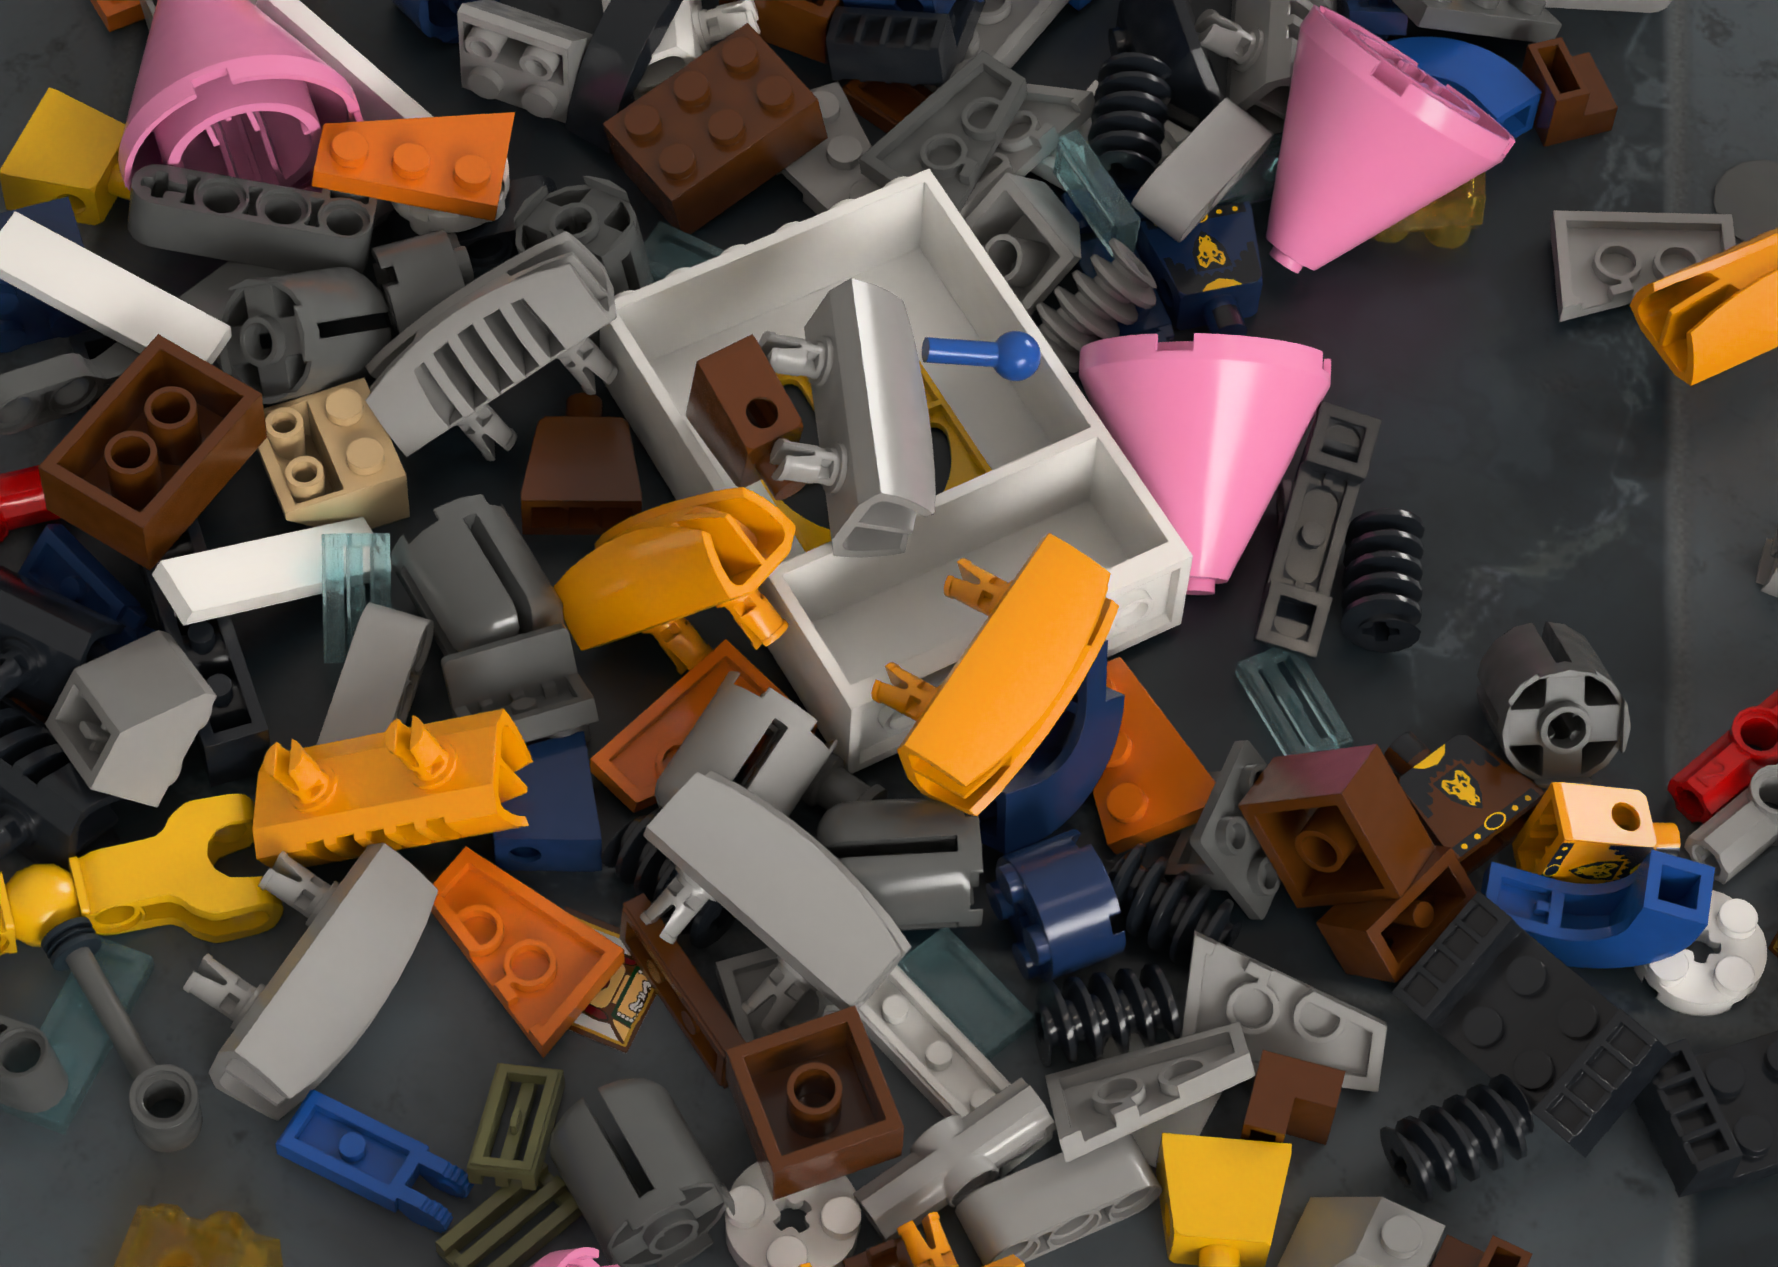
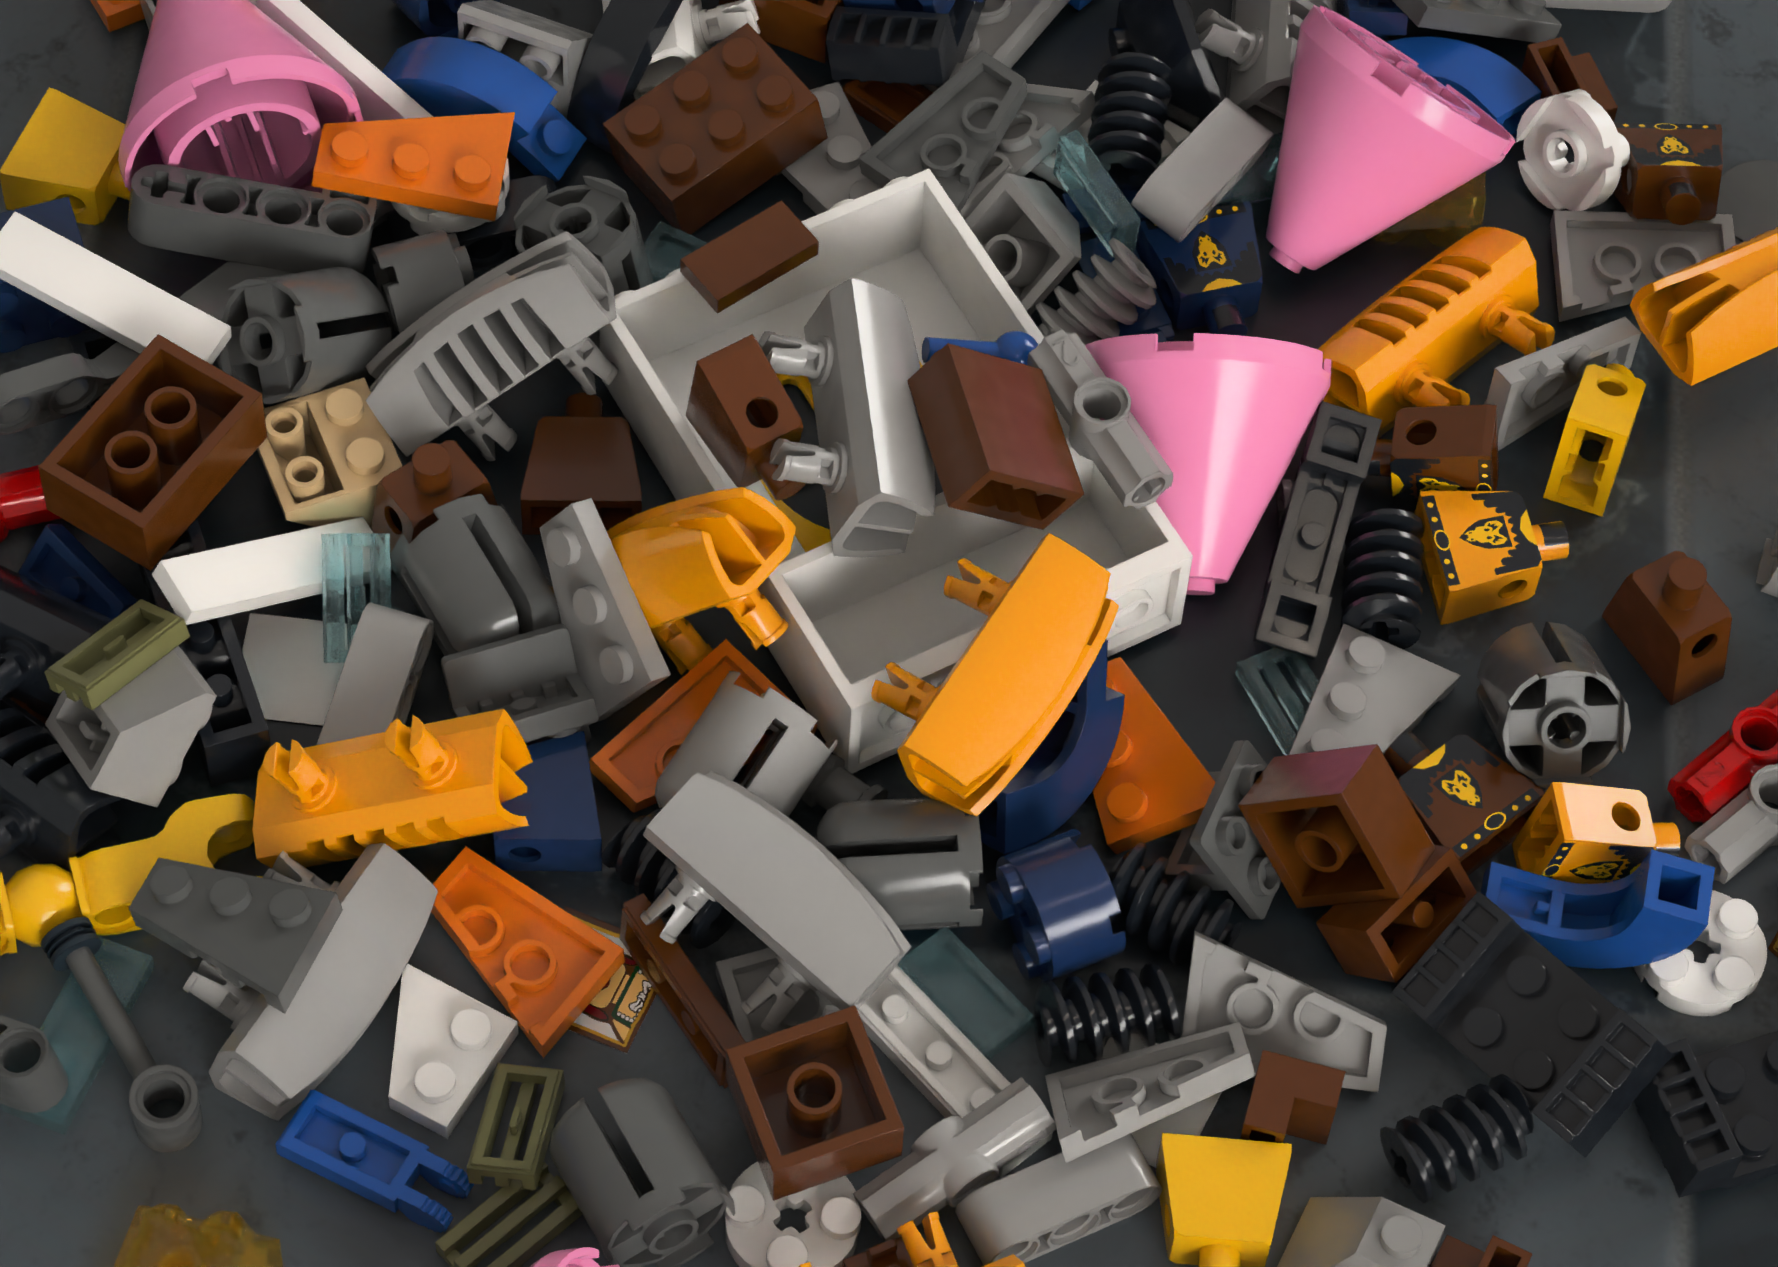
(117, 653): none -> olive tile
(241, 923): none -> dark grey wing
(290, 668): none -> white sticker
(430, 480): none -> reddish brown torso
(443, 1051): none -> white wing
(470, 79): none -> blue arch
(600, 610): none -> light grey wing
(749, 256): none -> reddish brown tile
(995, 437): none -> reddish brown brick
(1114, 444): none -> light grey piece
(1369, 694): none -> light grey wing
(1437, 327): none -> light orange piece
(1439, 451): none -> reddish brown torso
(1483, 550): none -> light orange torso
(1547, 380): none -> light grey wing
(1596, 149): none -> white plate
(1600, 412): none -> yellow torso
(1671, 171): none -> reddish brown torso
(1673, 625): none -> reddish brown torso

